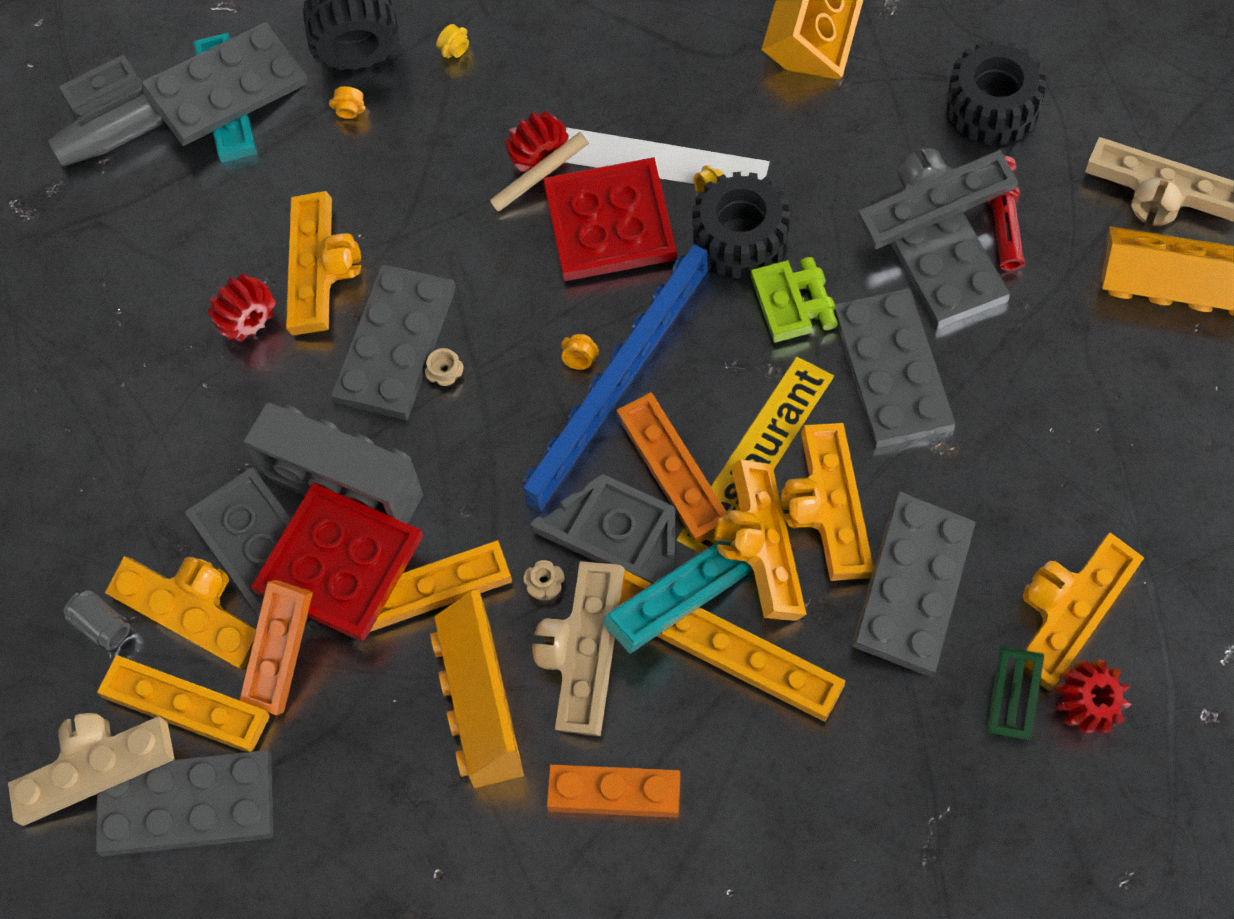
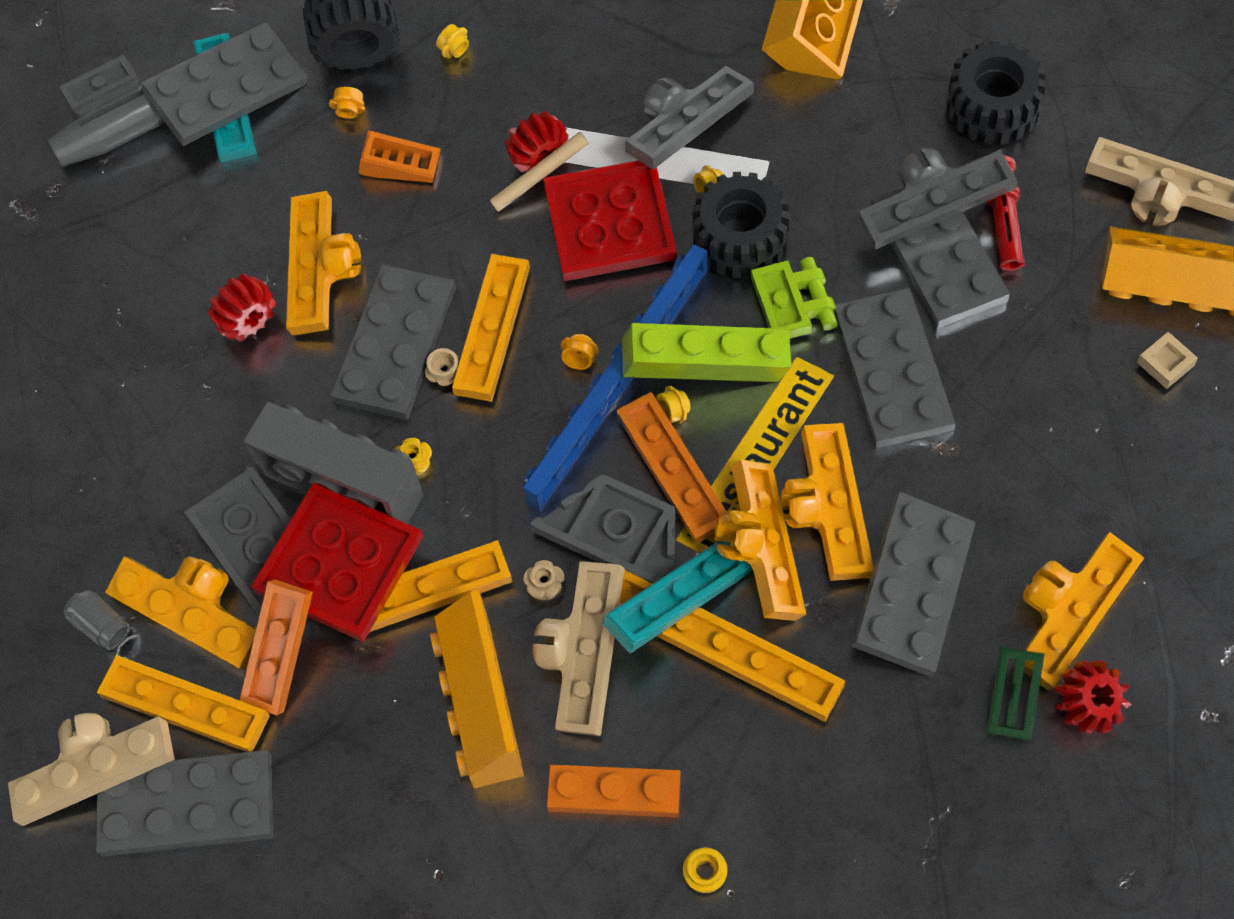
(385, 168): none -> orange slope
(422, 450): none -> yellow plate
(491, 328): none -> light orange plate
(674, 404): none -> yellow plate
(684, 113): none -> dark grey plate
(701, 857): none -> yellow plate
(706, 352): none -> lime brick
(1167, 360): none -> tan plate

